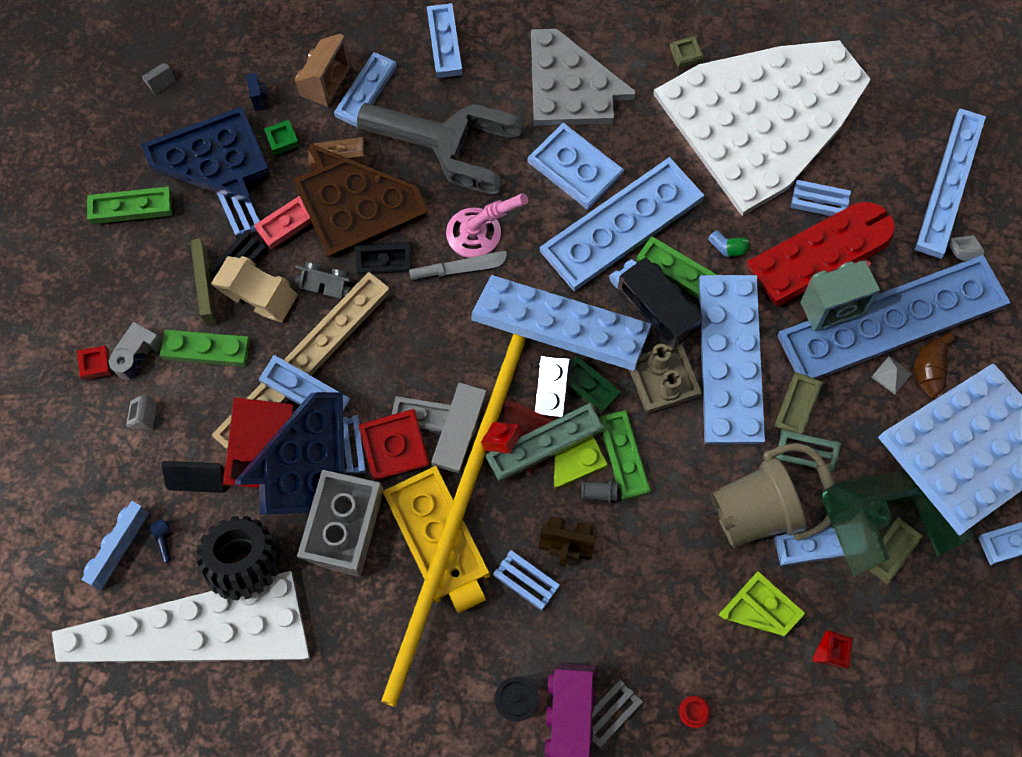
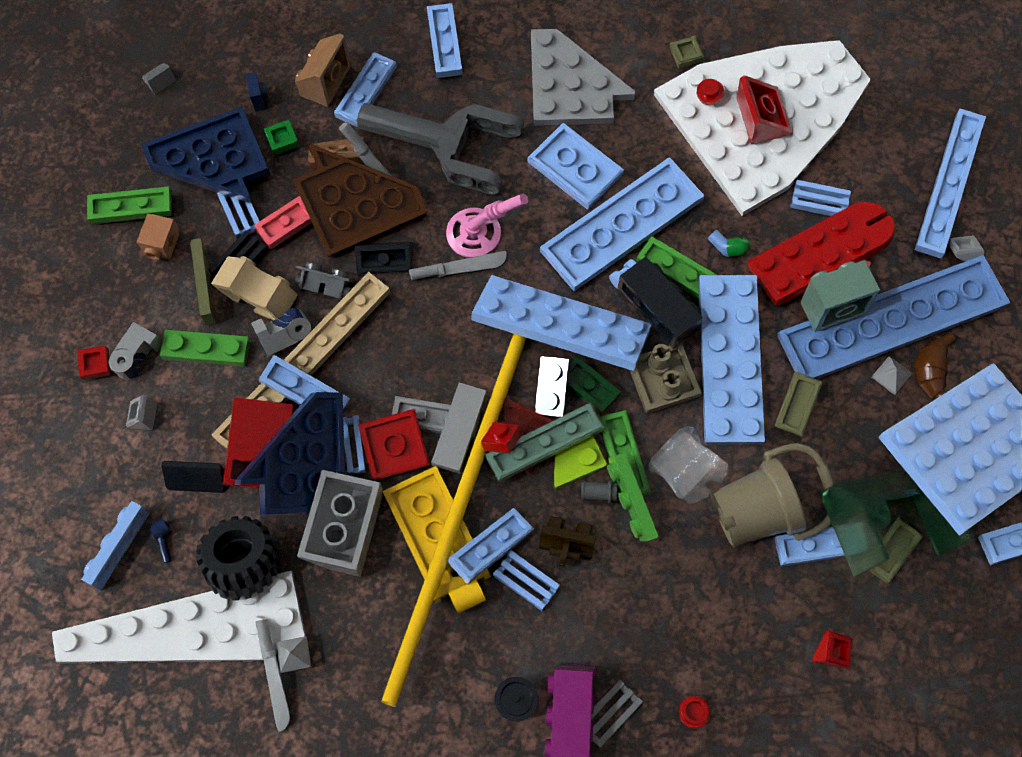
(158, 237): none -> nougat brick
(275, 684): none -> light grey piece
(282, 331): none -> light grey leg
(293, 654): none -> light grey slope
(362, 149): none -> light grey piece
(490, 545): none -> light blue tile
(631, 497): none -> bright green plate
(688, 465): none -> clear piece
(710, 91): none -> red plate
(762, 110): none -> red slope
(762, 607): lime wing -> none
(811, 439): sand green tile -> none

